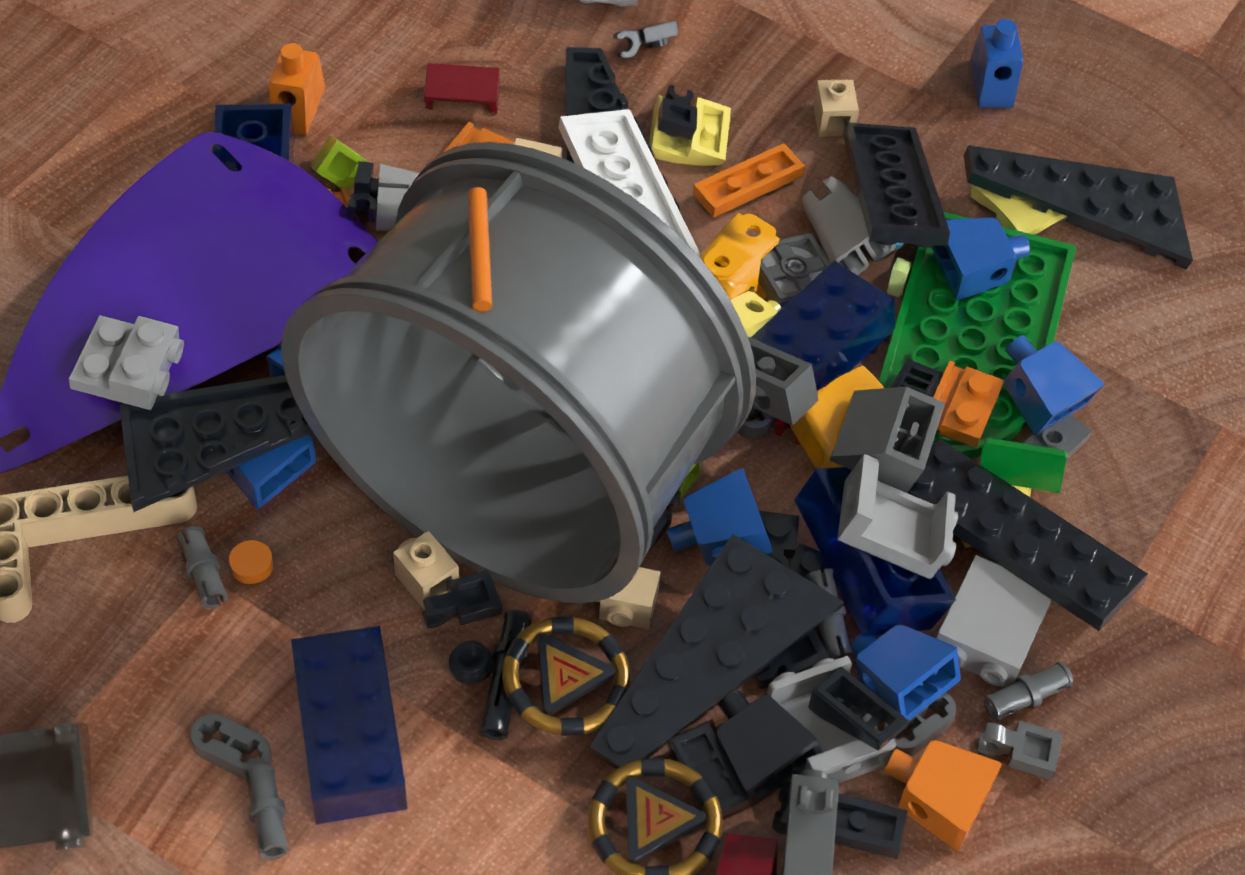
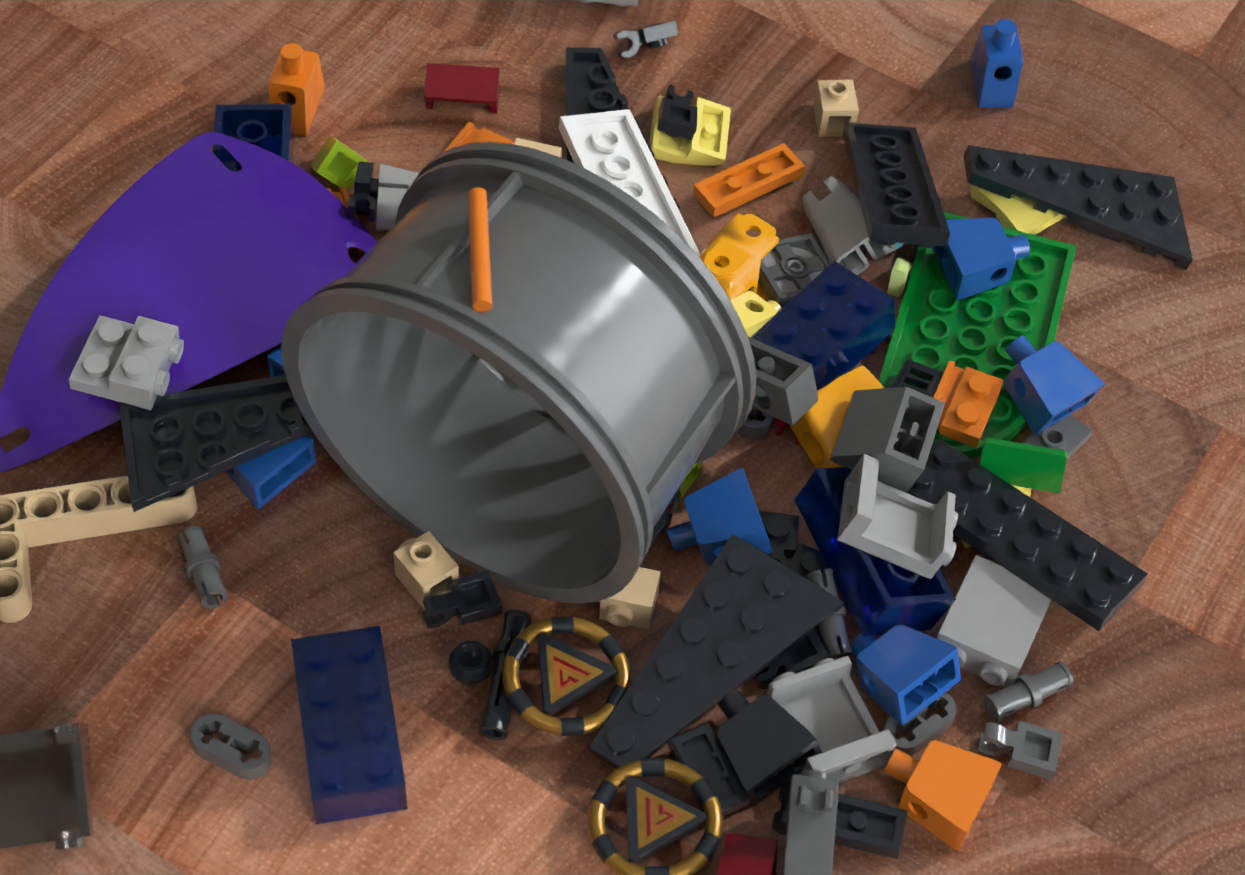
(251, 562): orange tile -> none
(267, 811): dark grey pin -> none
(844, 685): black slope -> none

